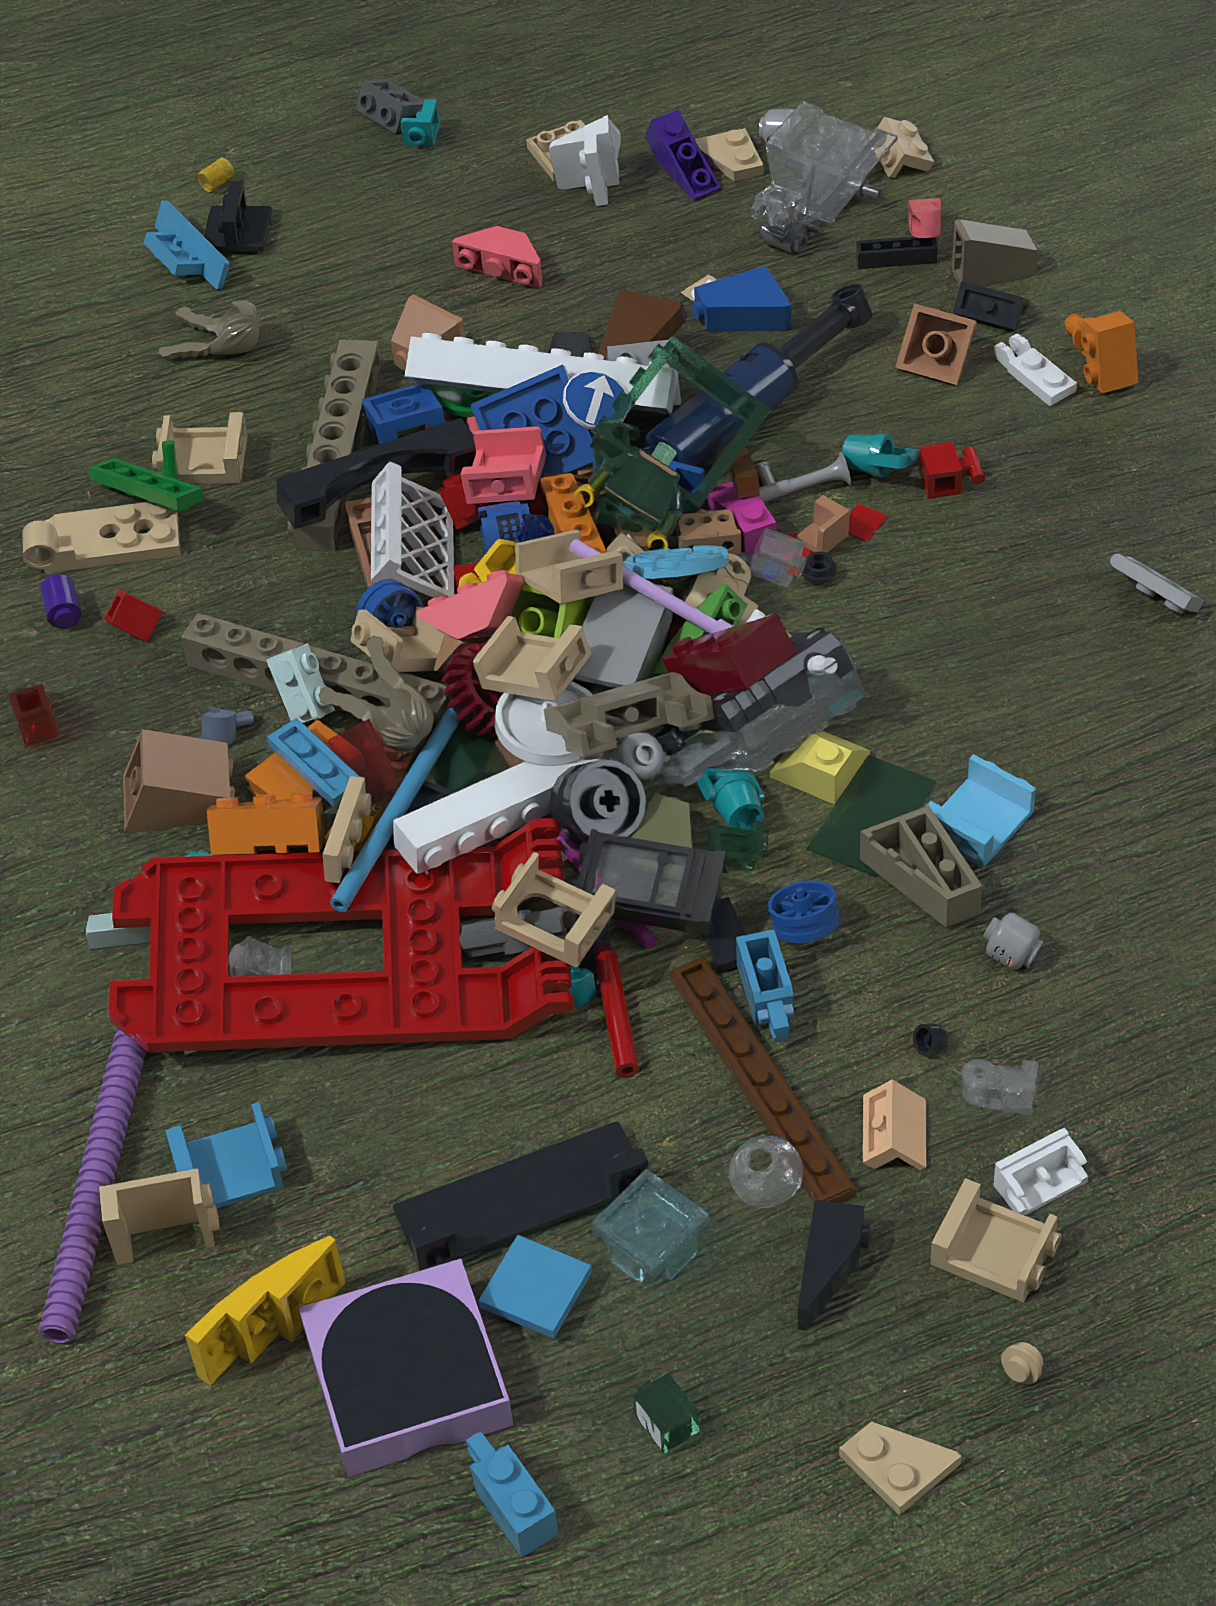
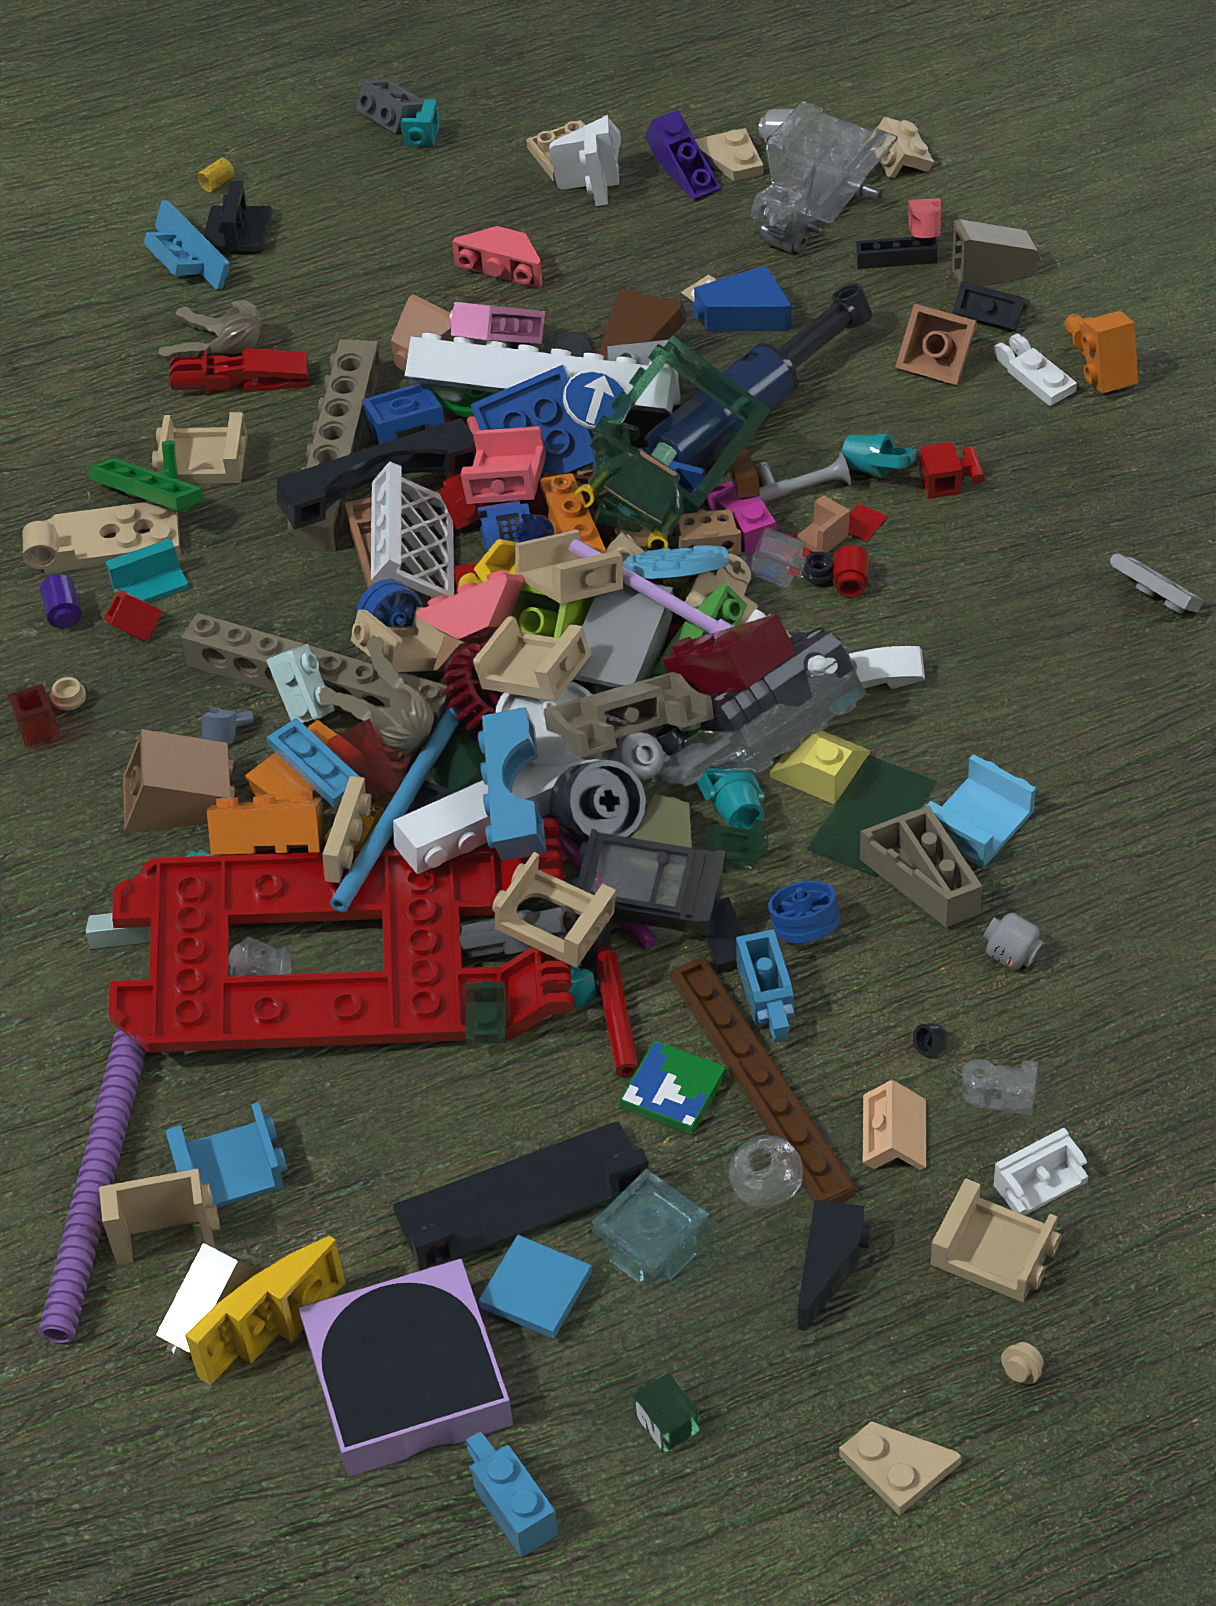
(67, 694): none -> tan plate
(148, 572): none -> teal panel
(206, 1284): none -> slope
(253, 370): none -> red arm
(485, 1012): none -> clear green bracket
(496, 323): none -> bright pink brick
(509, 746): none -> dark azure arch
(673, 1087): none -> tile
(850, 570): none -> red brick
(889, 665): none -> white slope

